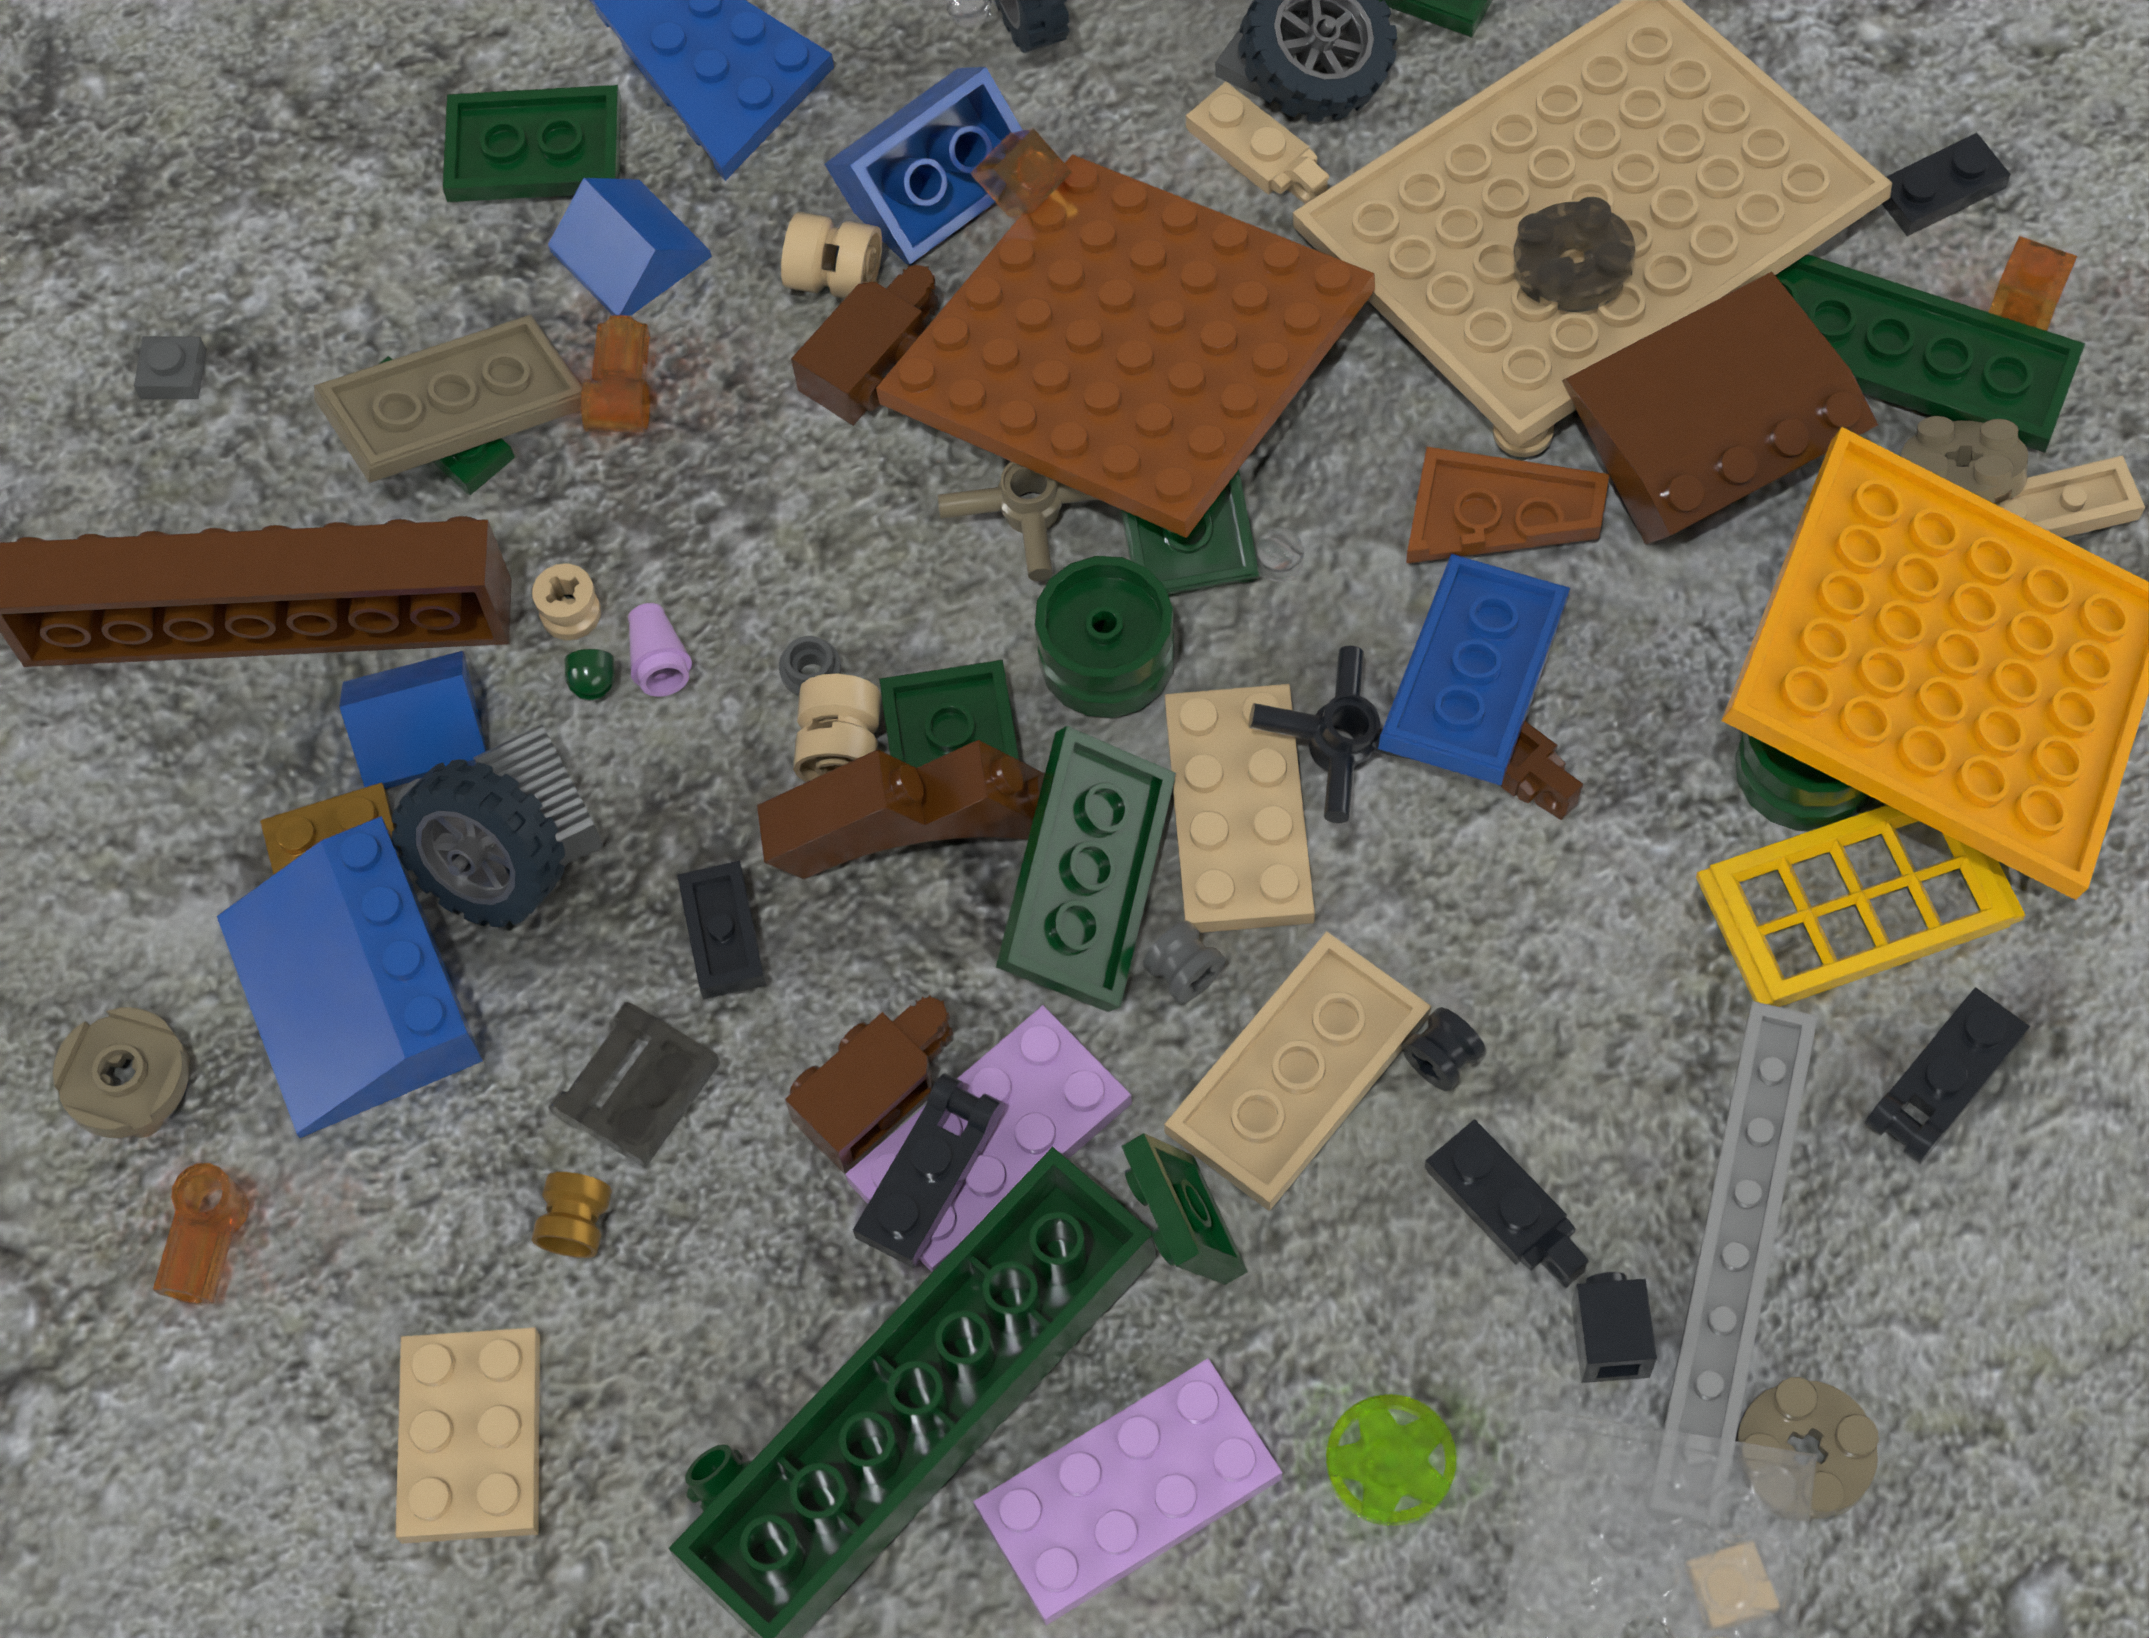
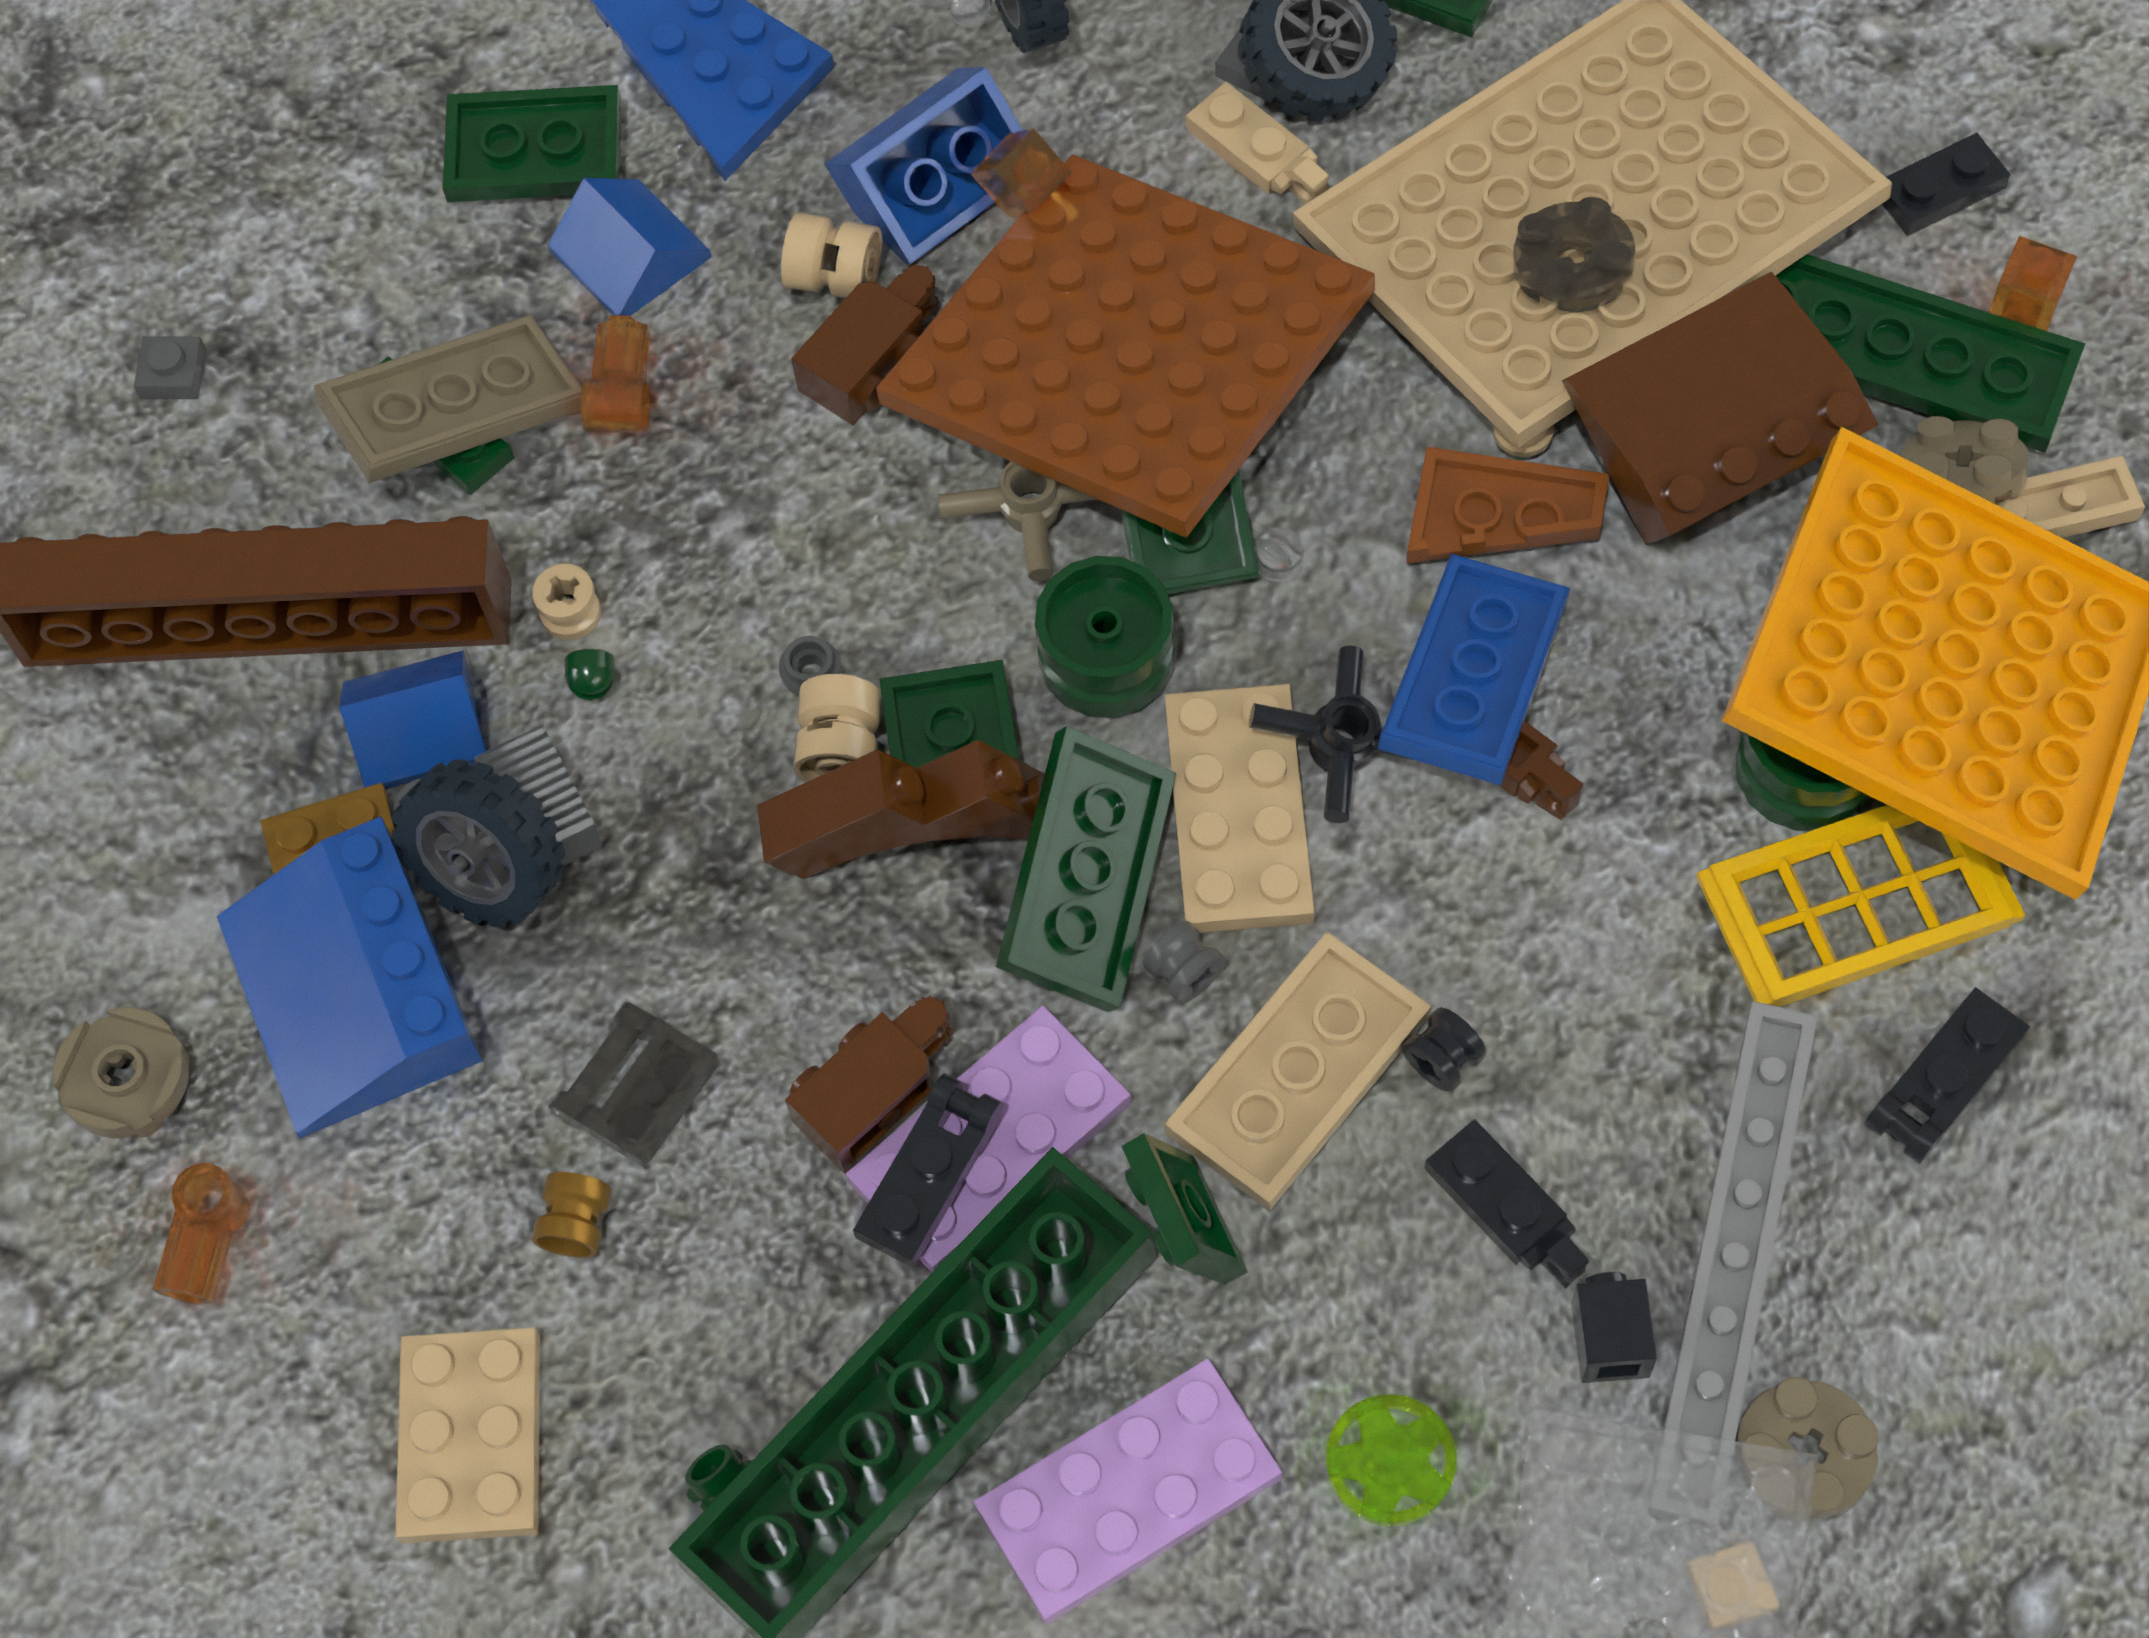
(656, 653): lavender cone -> none
(721, 930): black plate -> none

